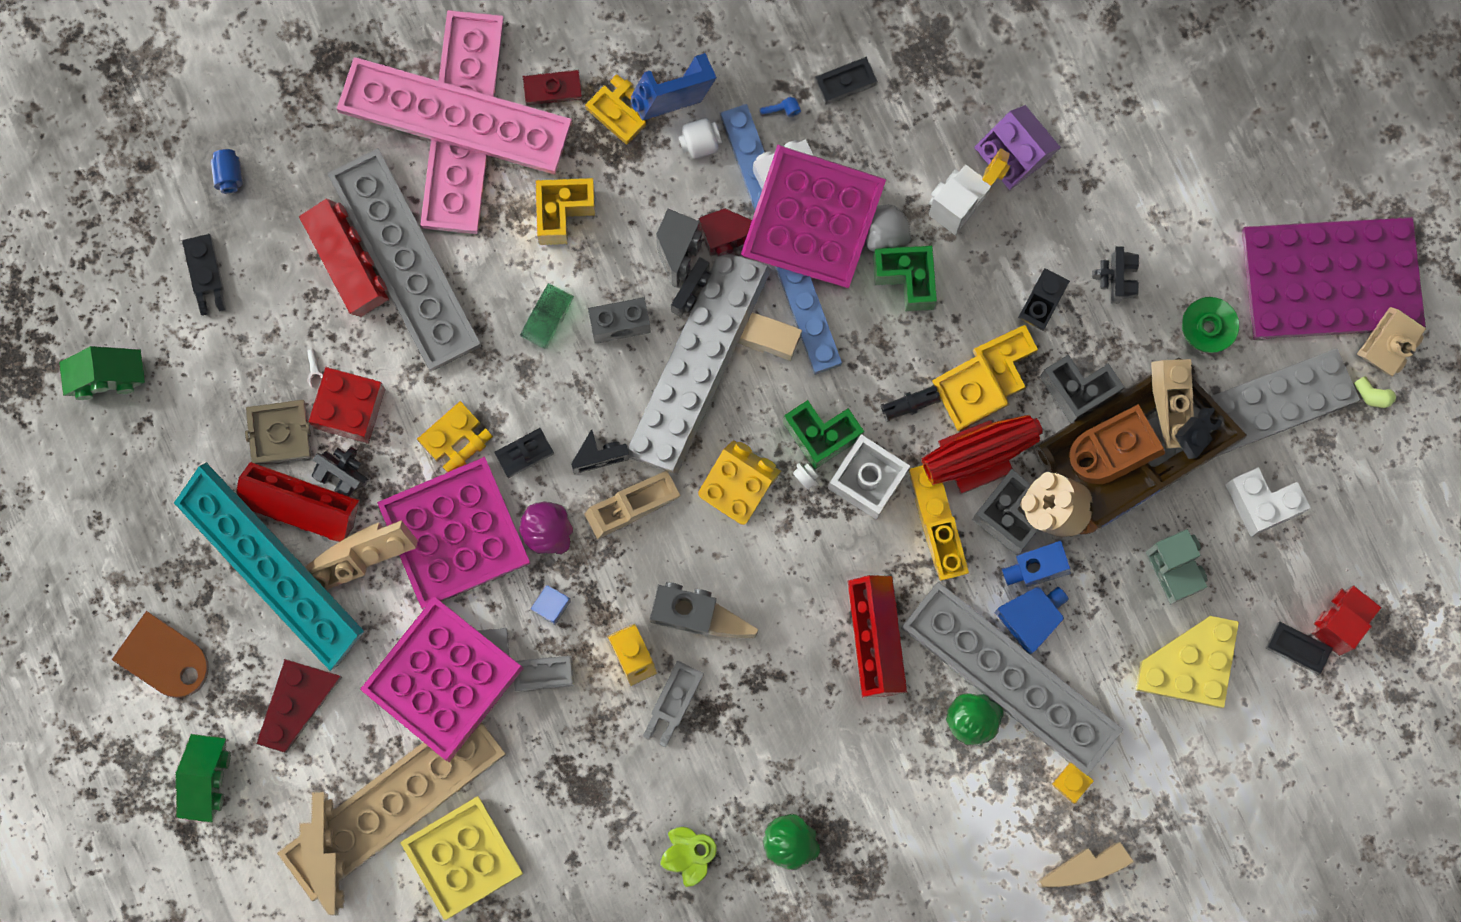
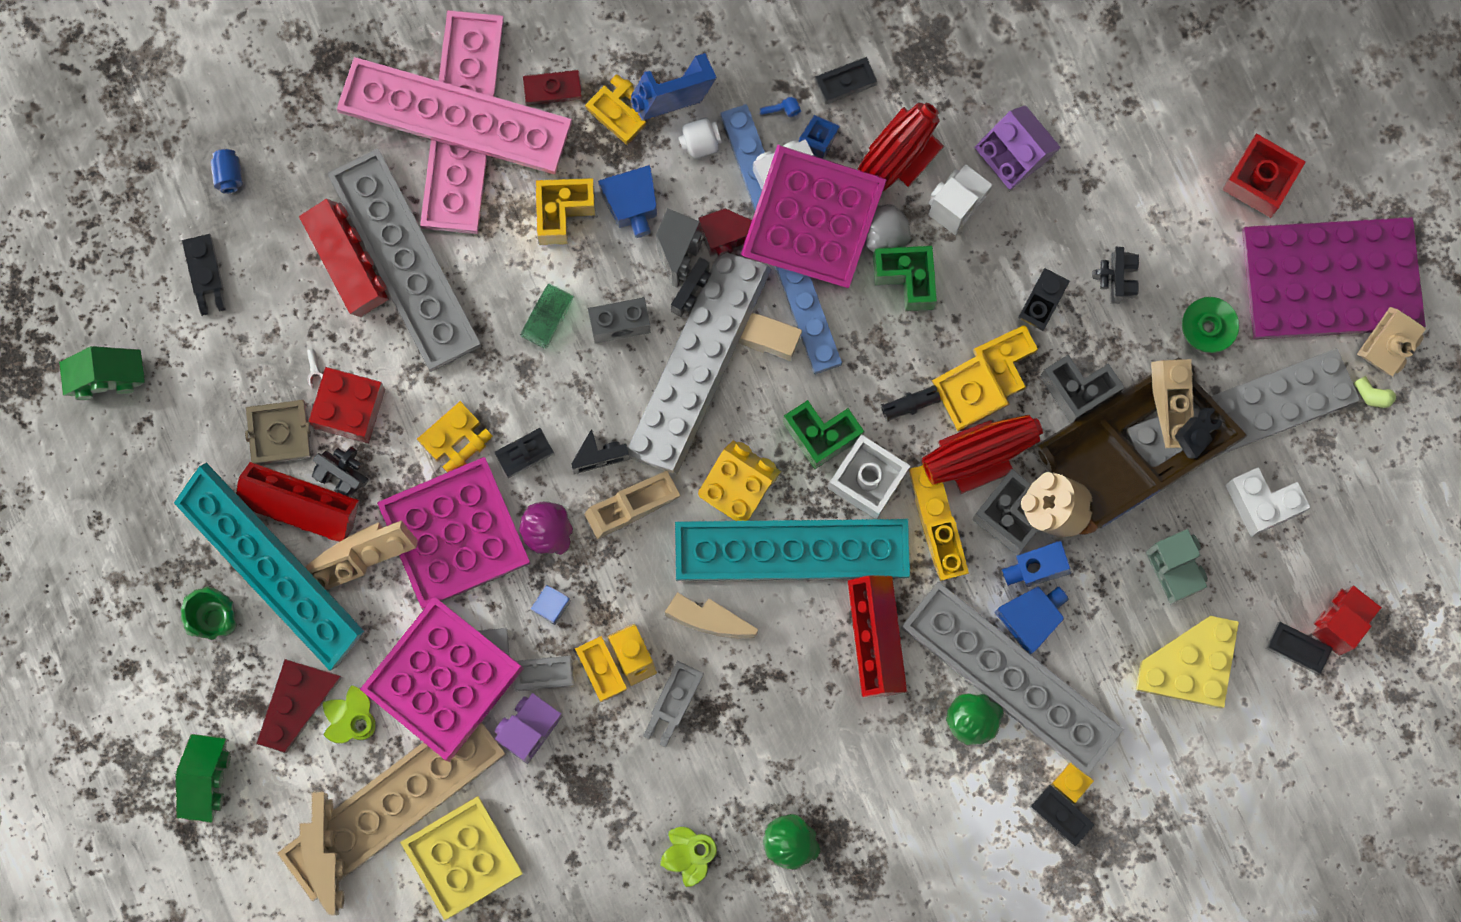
(161, 656): dark orange tile -> none
(208, 614): none -> green hair
(345, 715): none -> lime plate
(528, 729): none -> medium lavender brick
(601, 669): none -> yellow plate
(631, 199): none -> blue torso
(696, 622): dark grey brick -> none
(791, 549): none -> teal plate
(806, 475): white plate -> none
(819, 136): none -> blue slope
(904, 146): none -> red plate
(997, 168): yellow plate -> none
(1062, 815): none -> black plate
(1087, 868): tan slope -> none
(1116, 447): dark orange tile -> none
(1263, 175): none -> red brick

